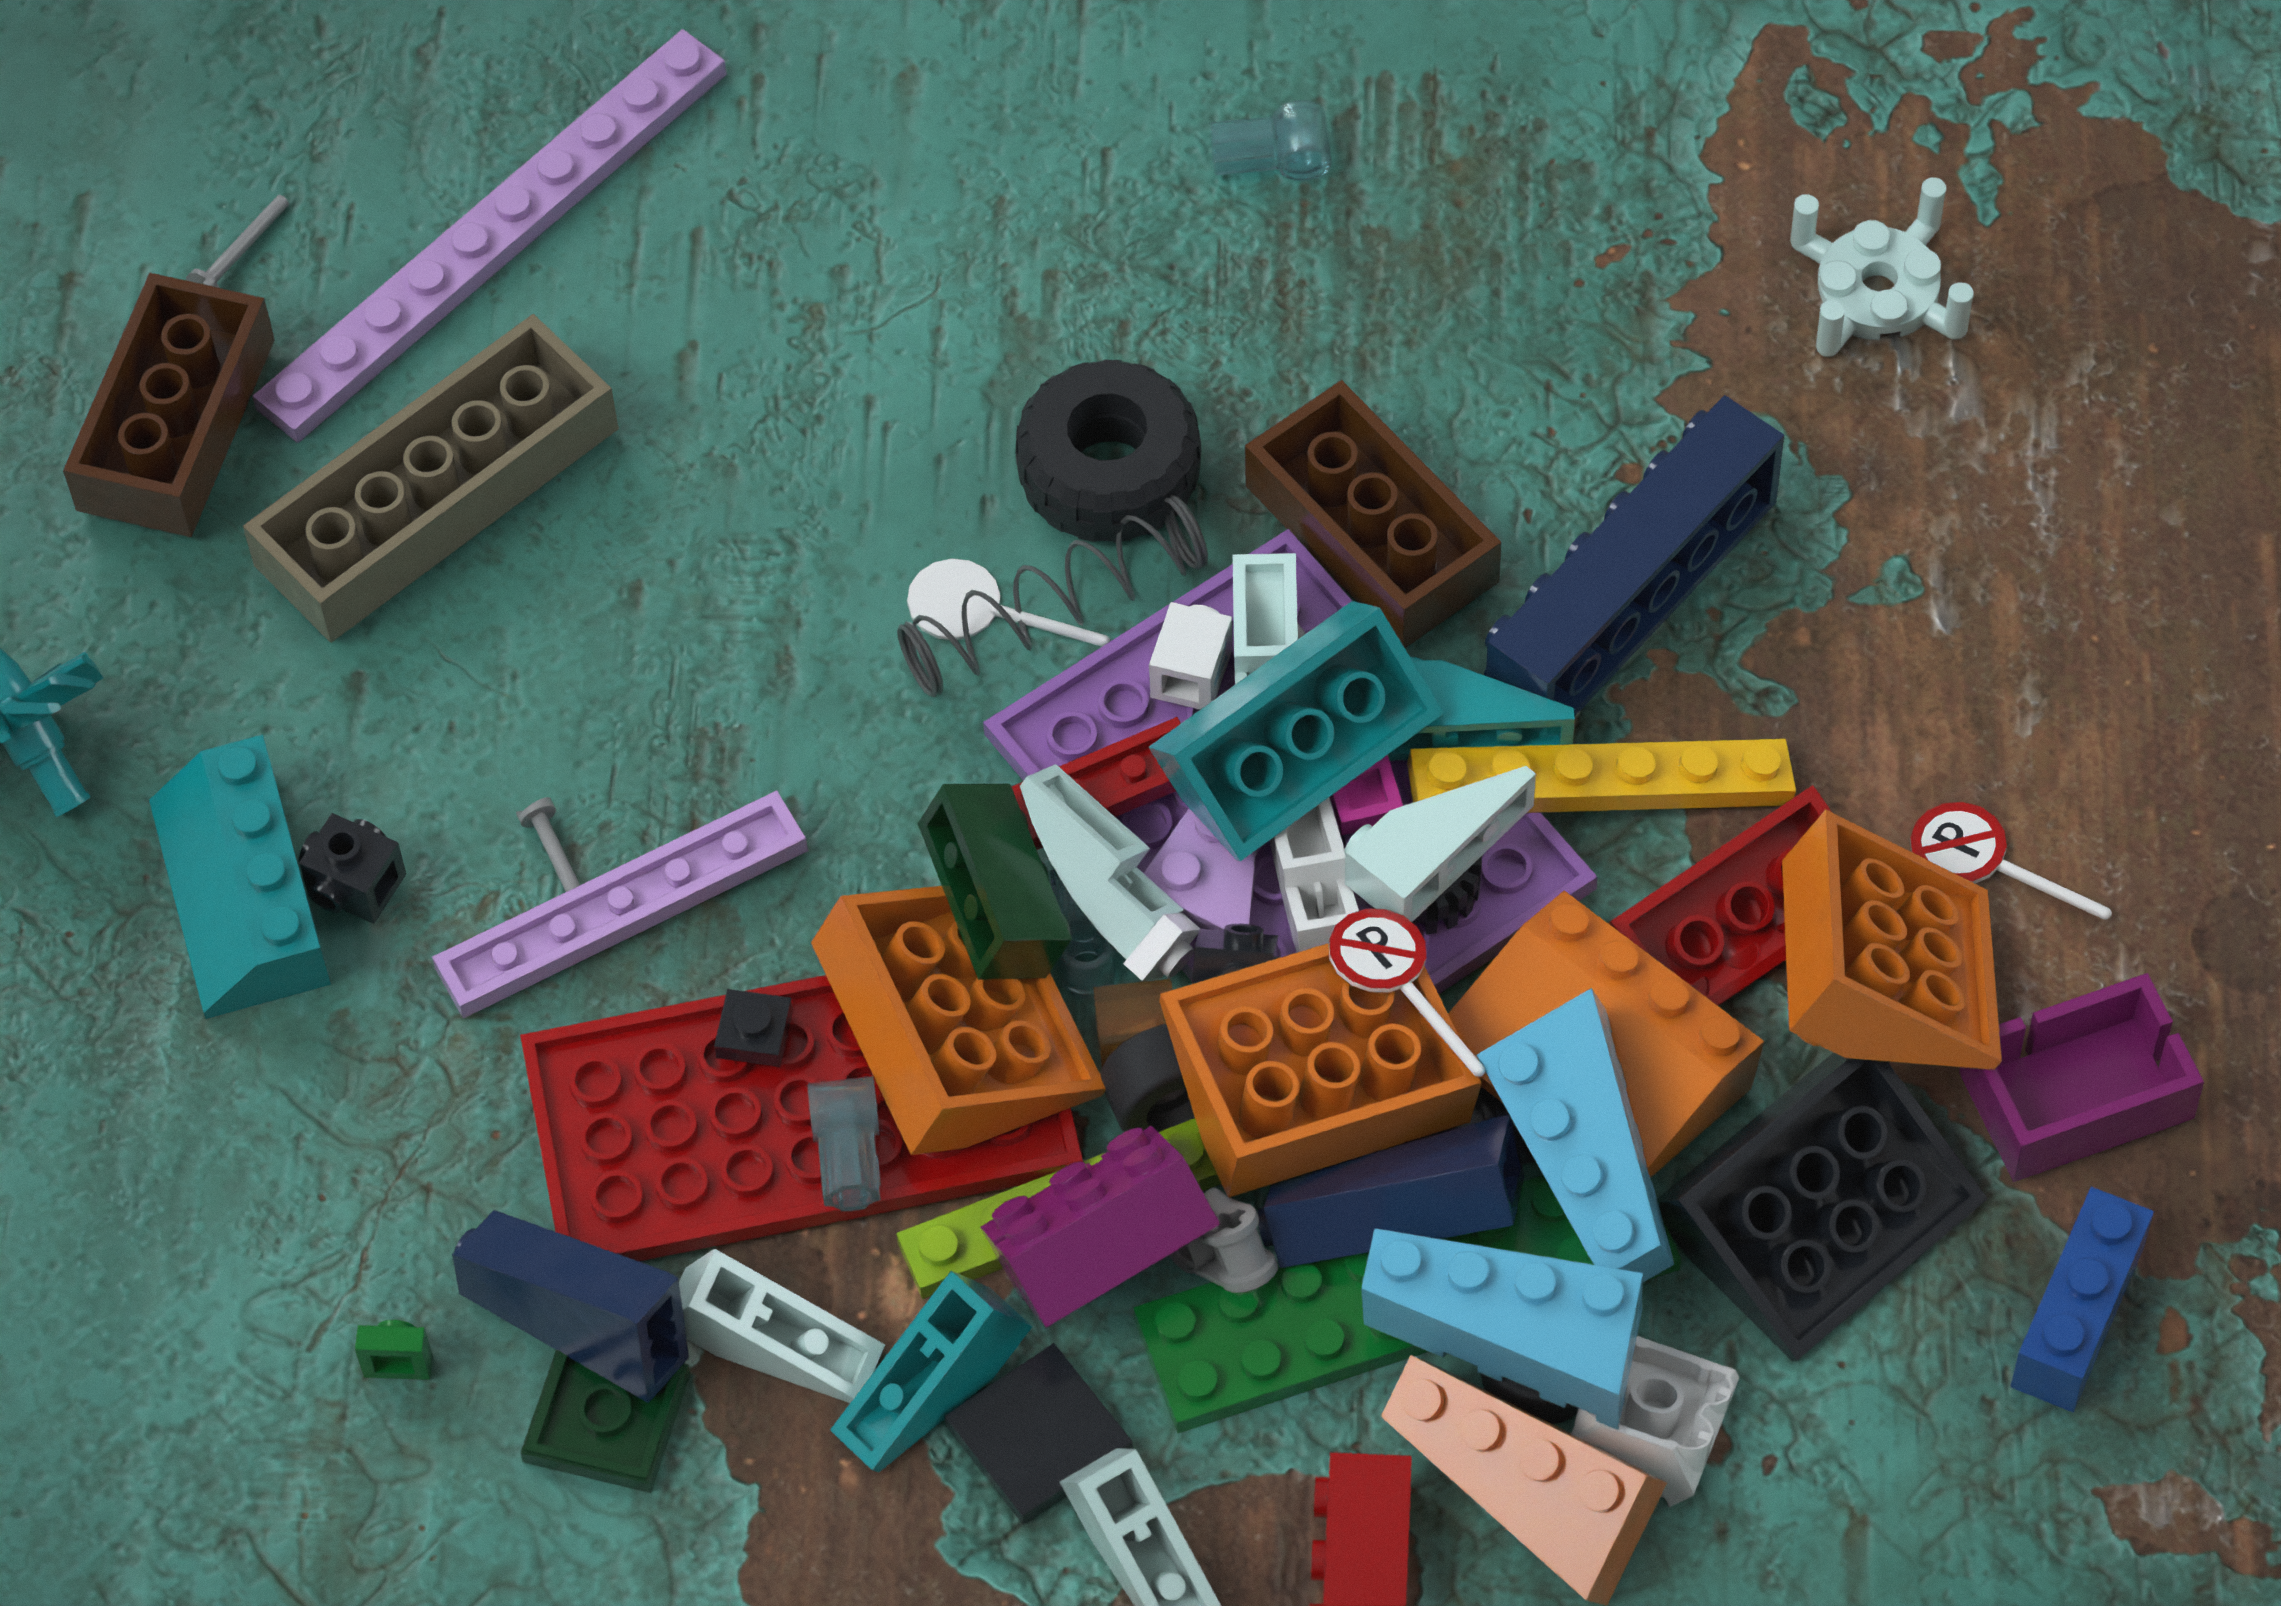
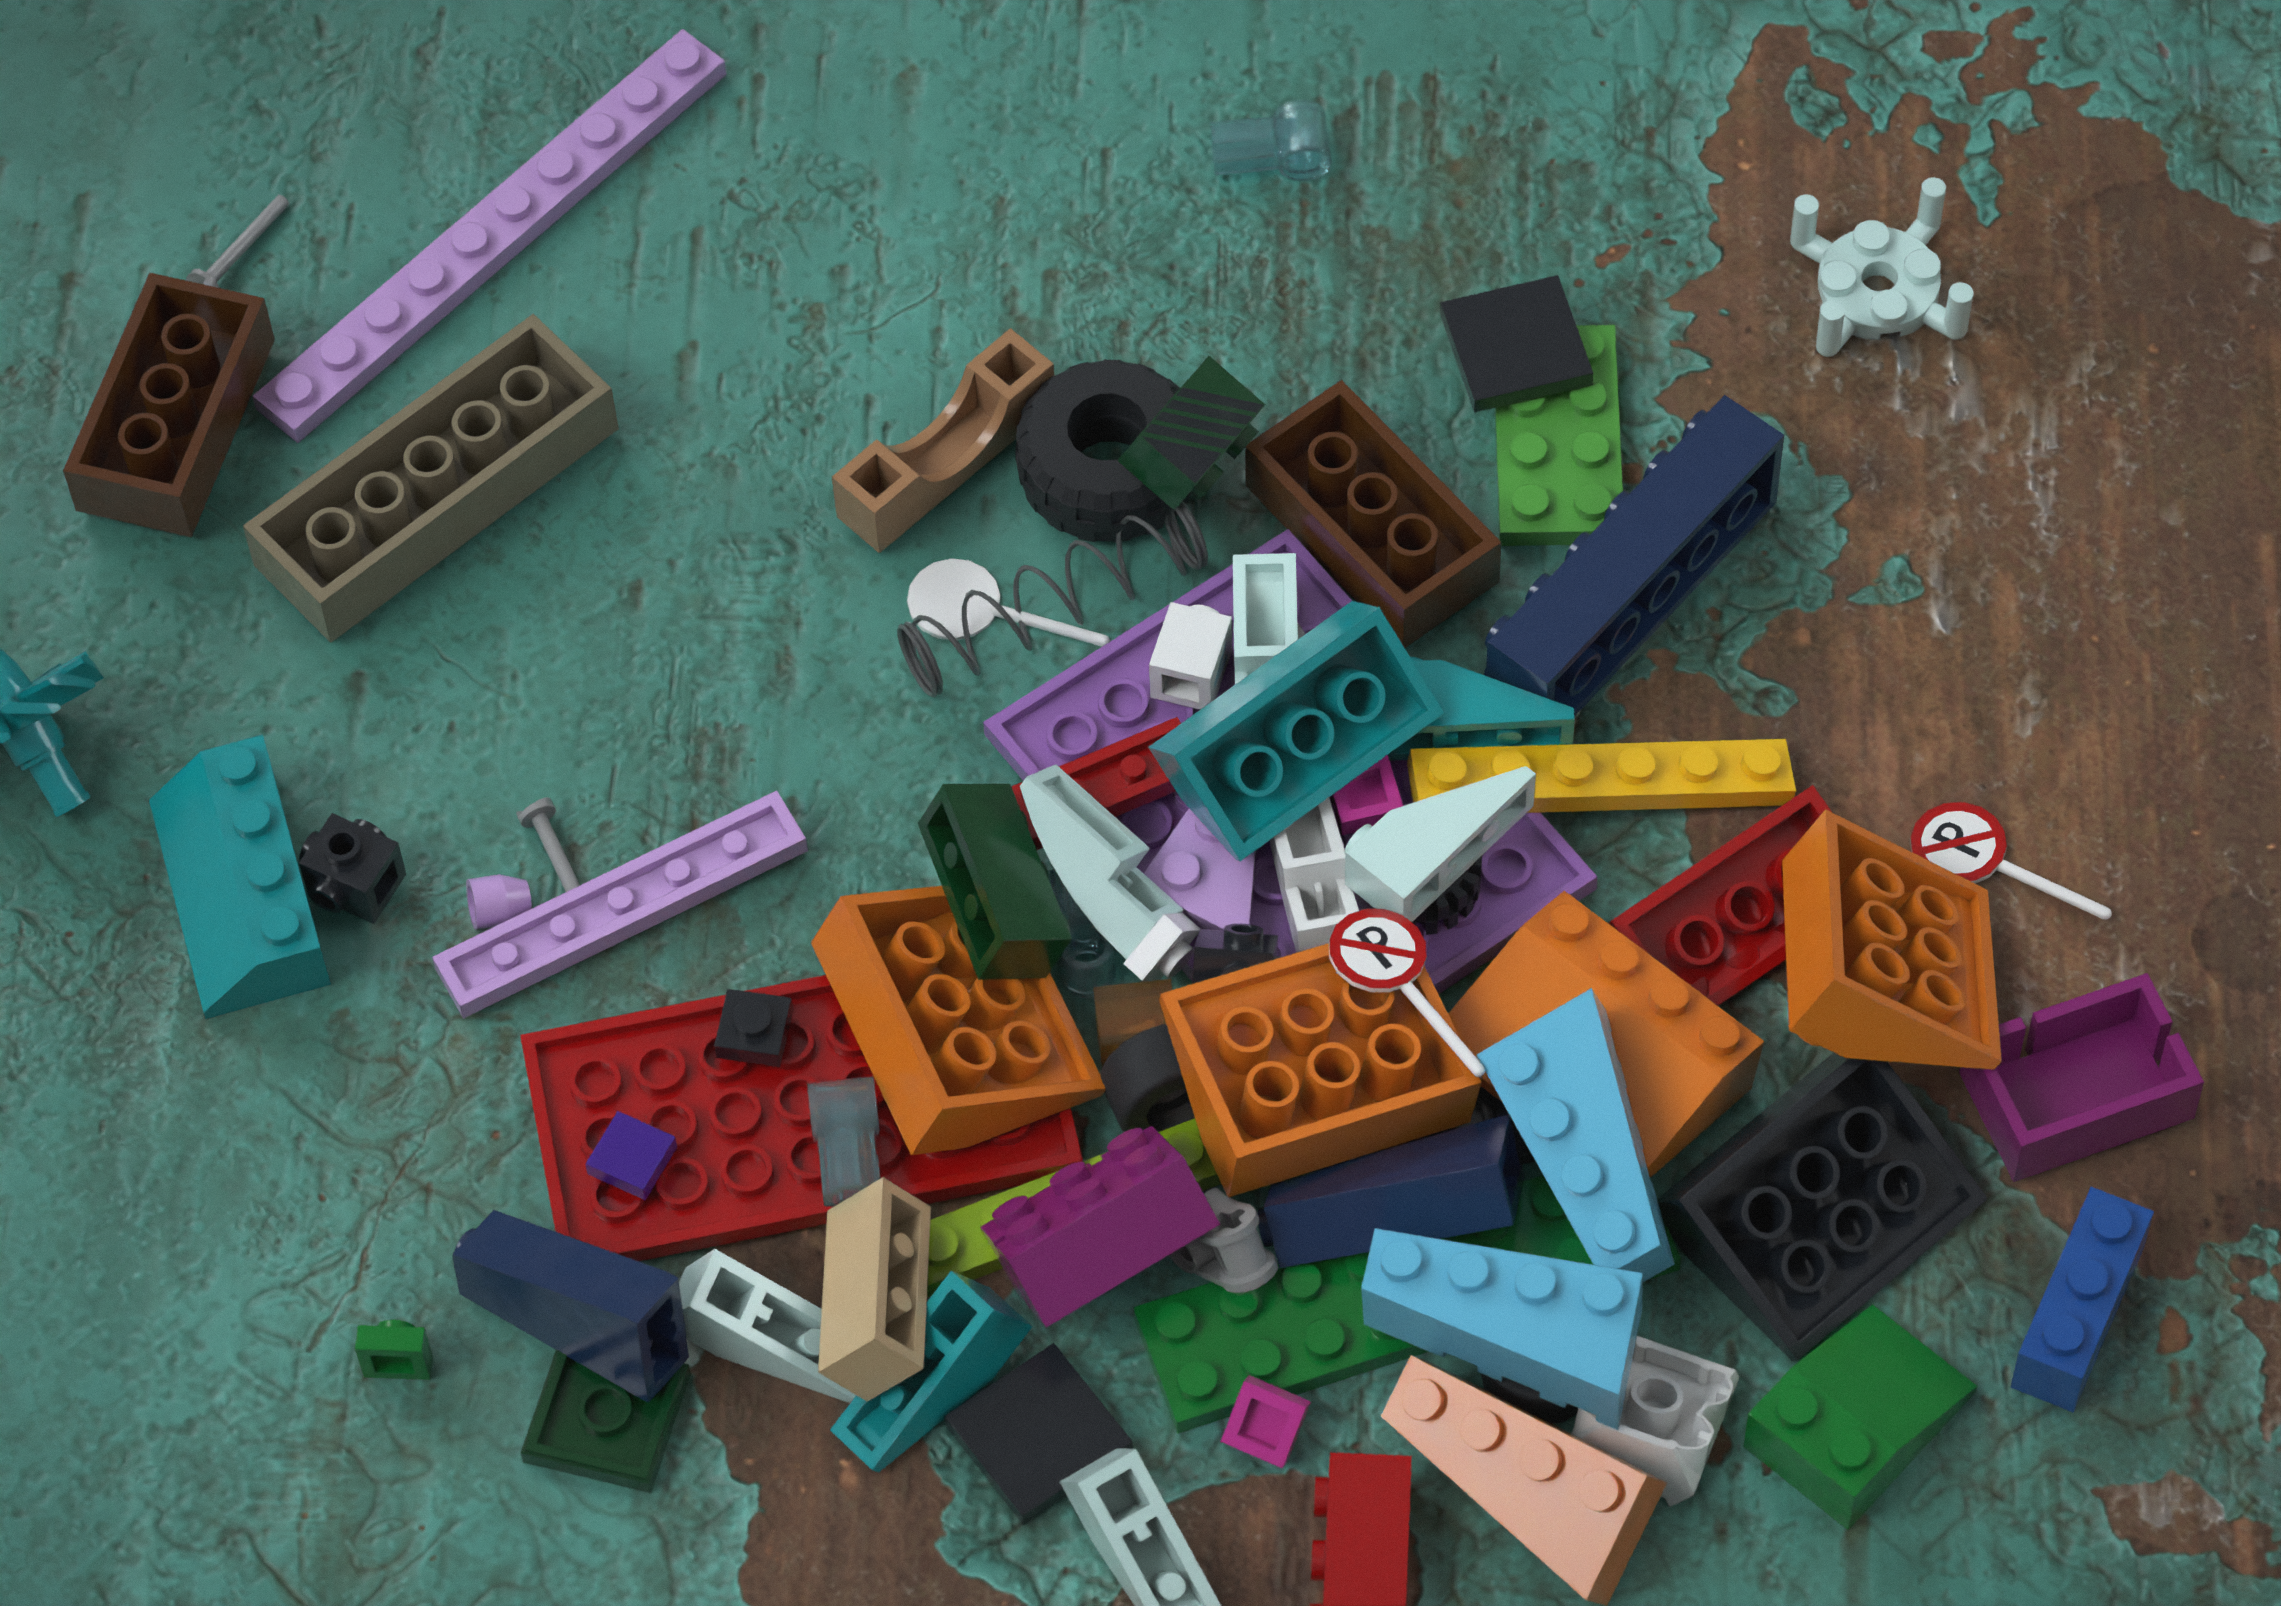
(496, 899): none -> lavender hose
(631, 1155): none -> dark purple tile
(874, 1289): none -> tan brick
(898, 484): none -> medium nougat arch
(1191, 433): none -> dark green brick
(1265, 1421): none -> dark pink plate
(1516, 343): none -> black tile
(1561, 454): none -> bright green plate
(1855, 1414): none -> green slope

